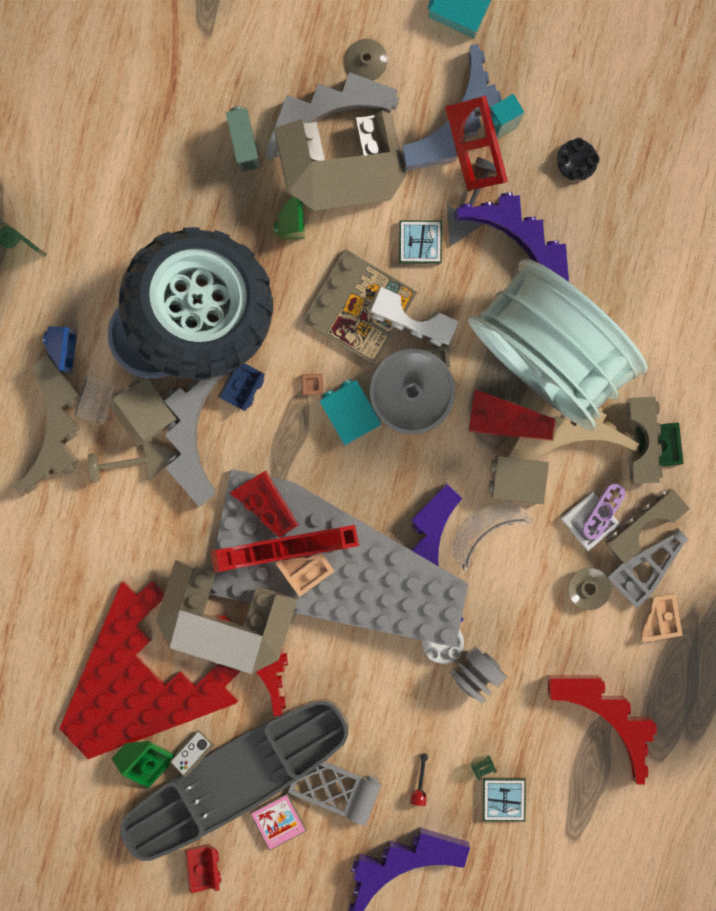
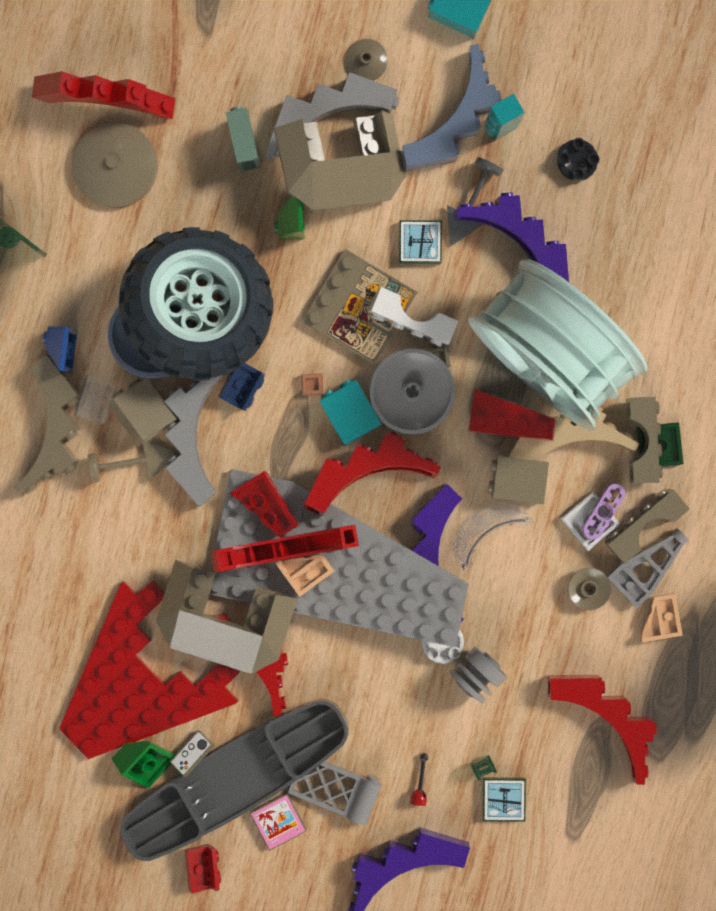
(97, 90): none -> red arch
(114, 164): none -> dark tan dish
(363, 462): none -> red arch
(457, 117): red window -> none

